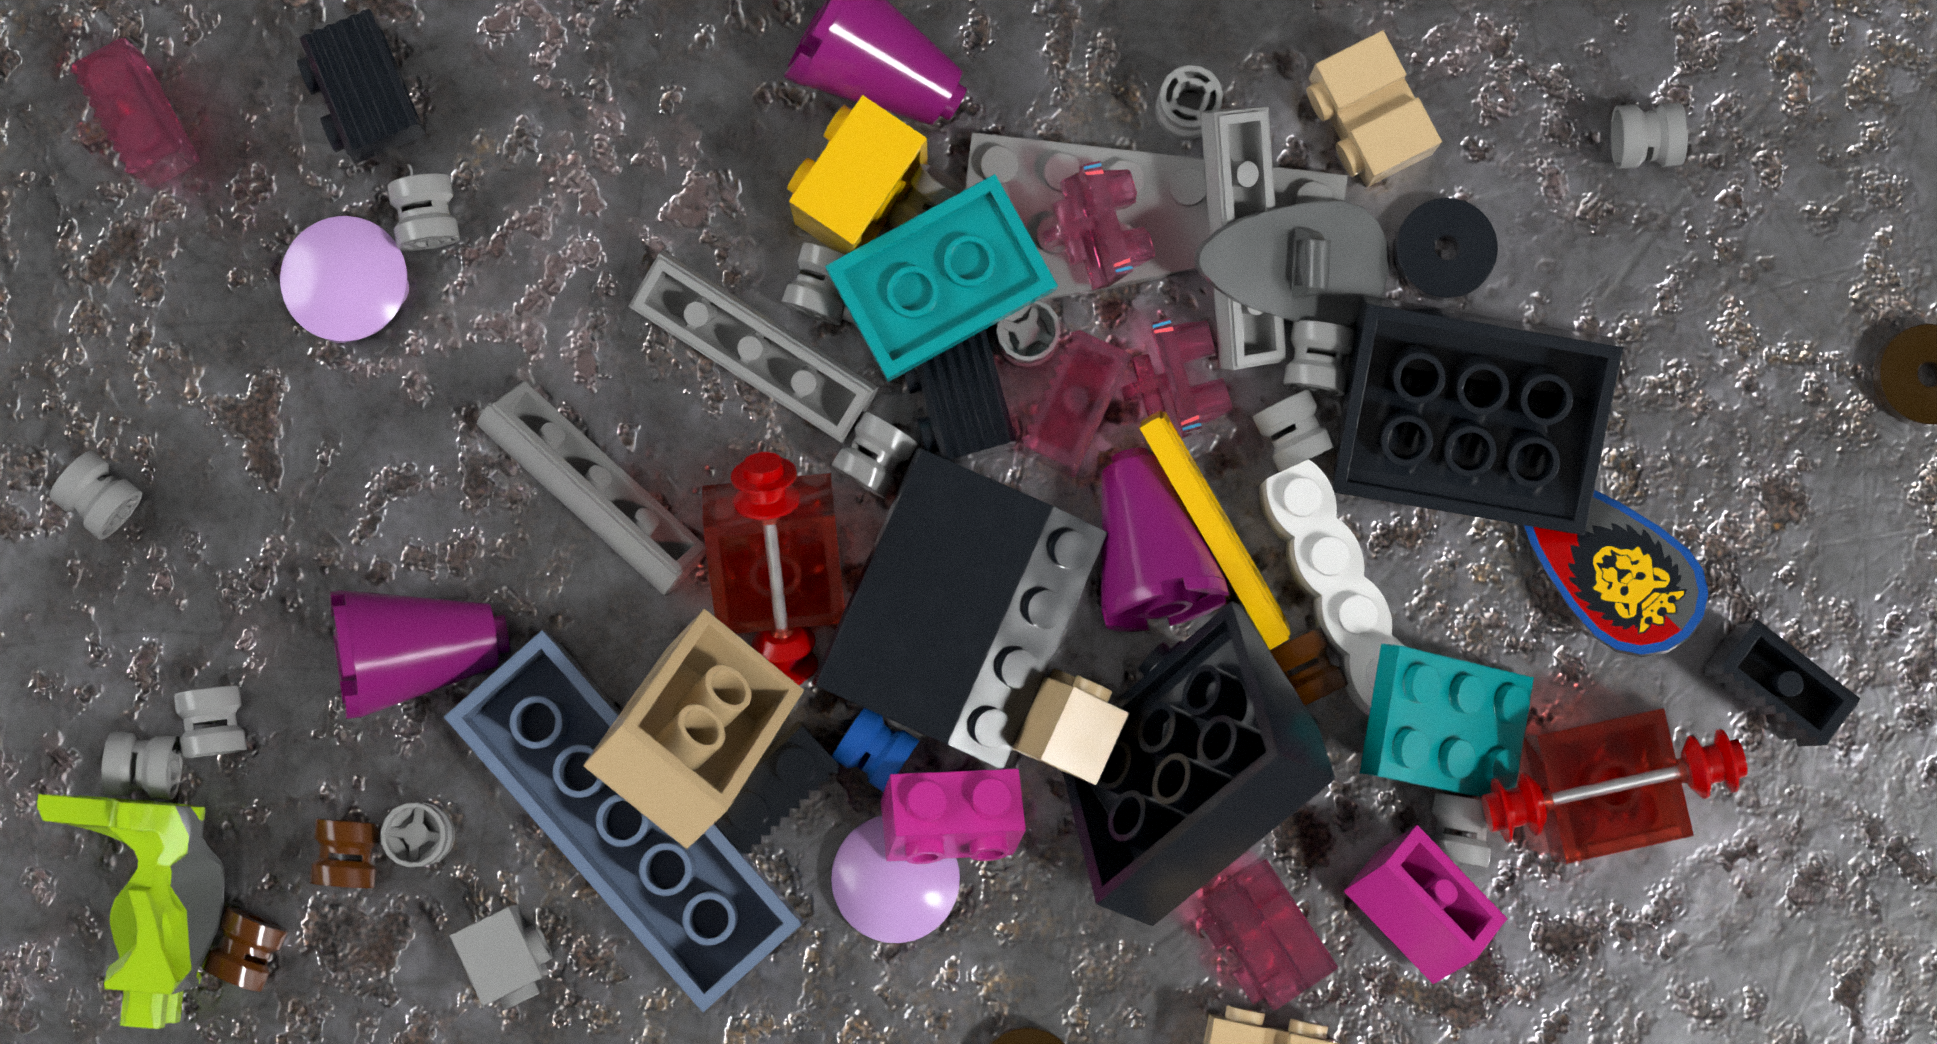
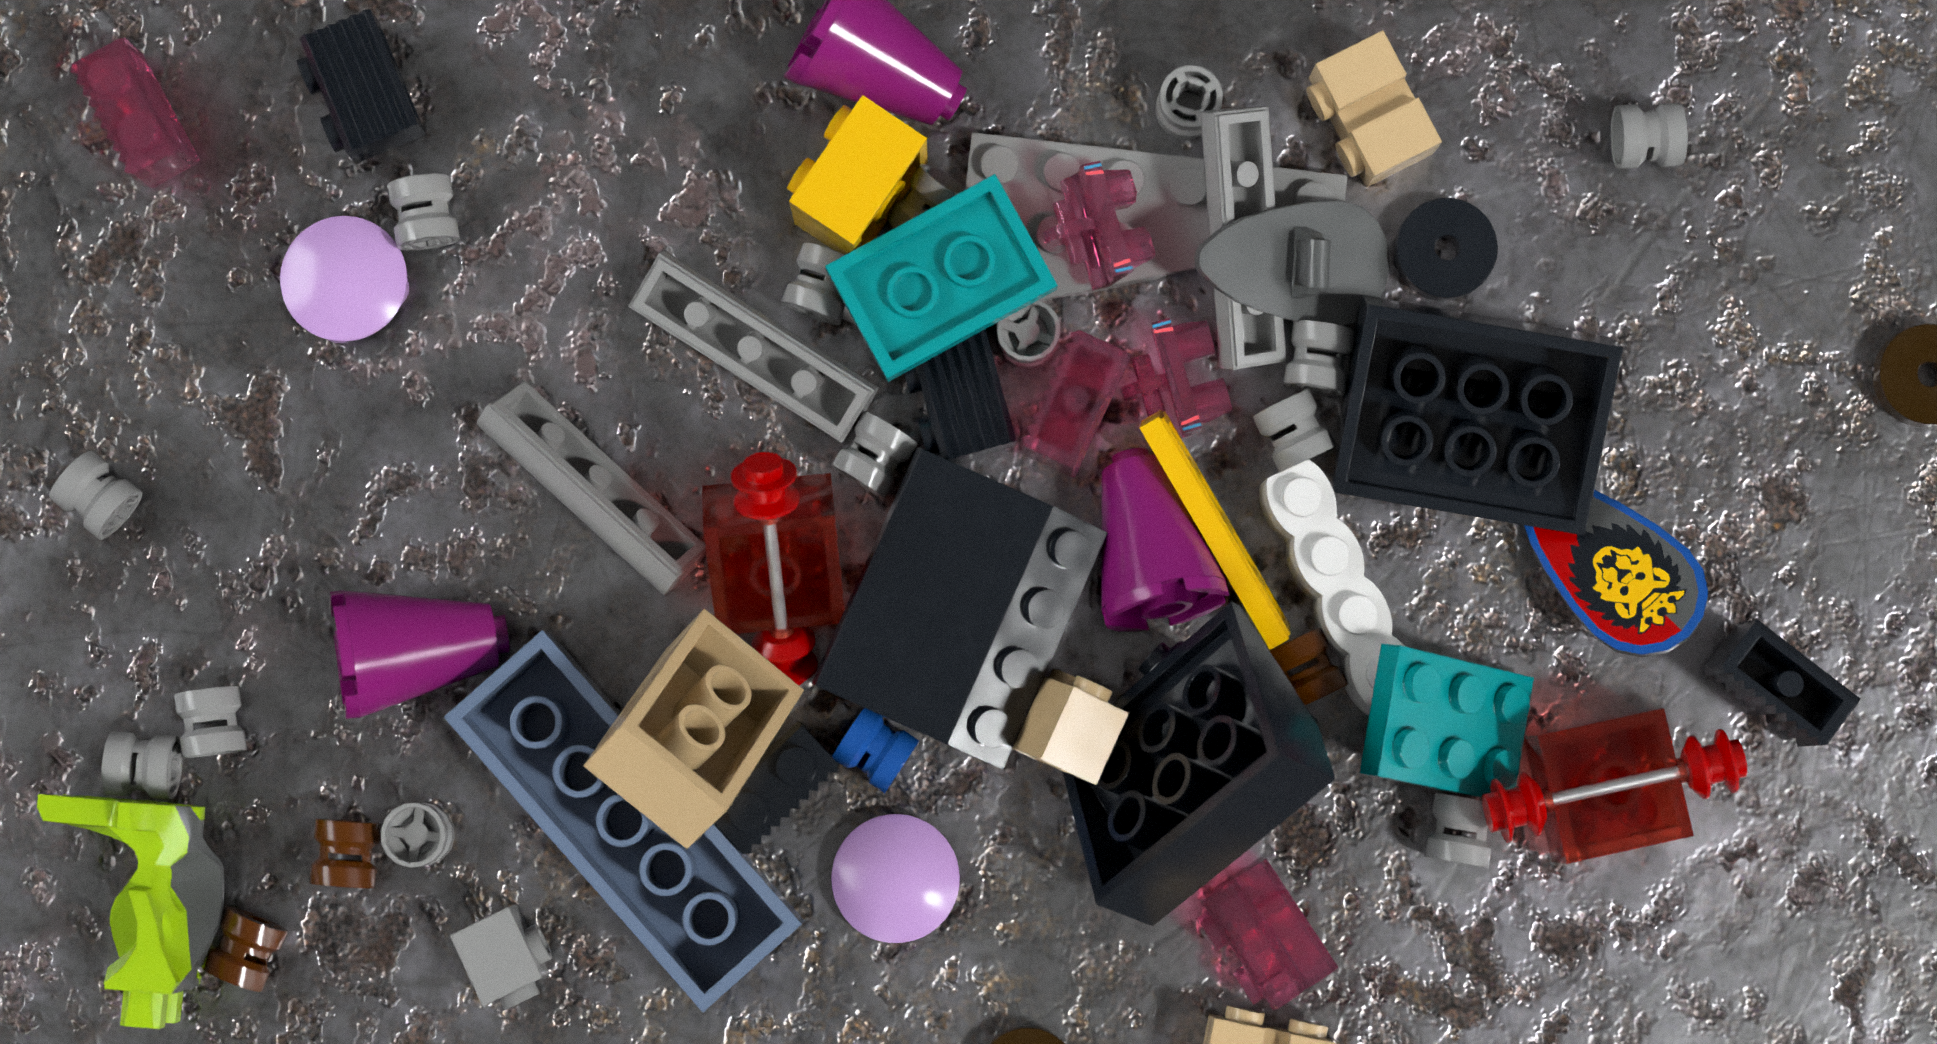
(952, 815): dark pink brick -> none
(1425, 905): dark pink brick -> none

